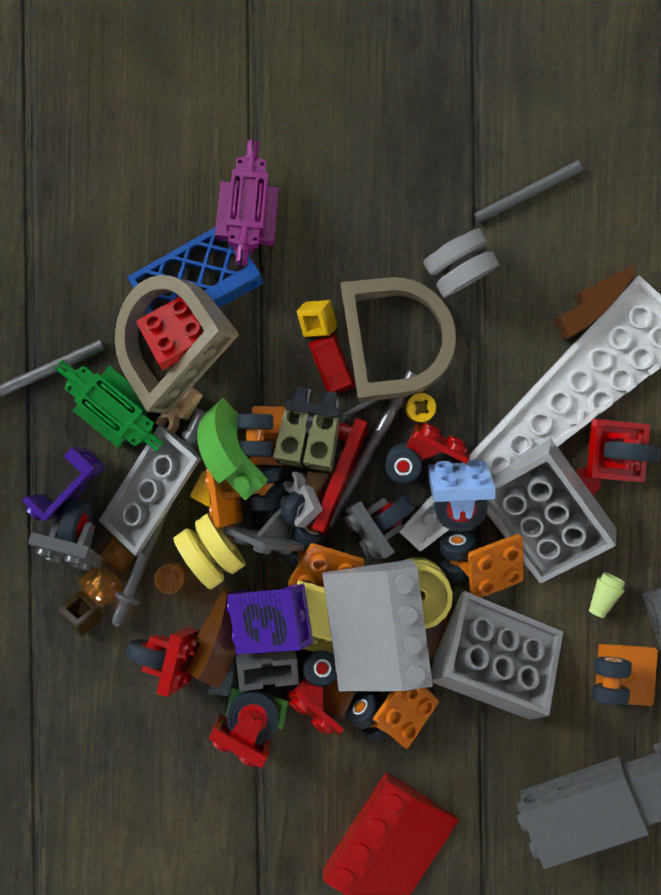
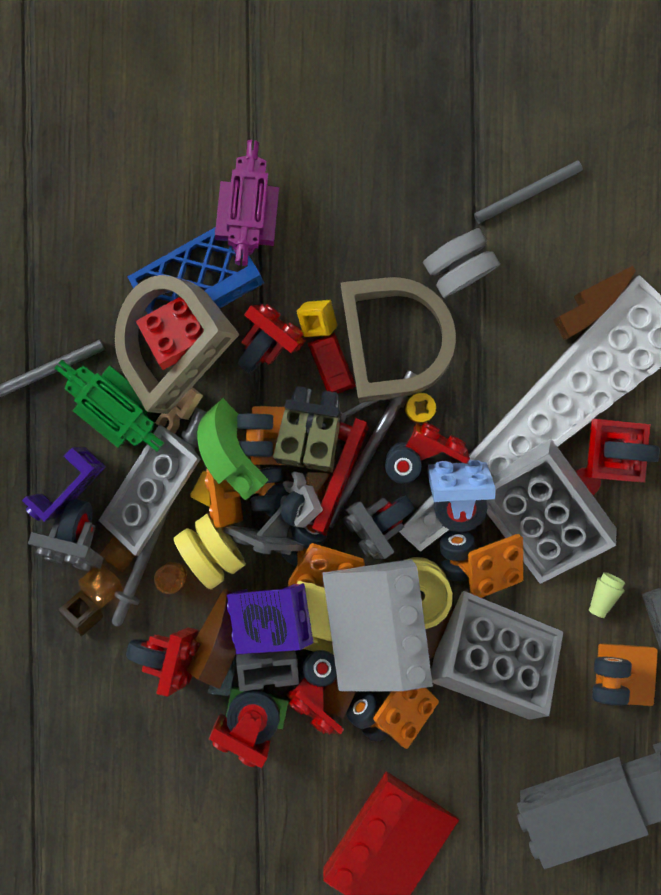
(260, 346): none -> red plate

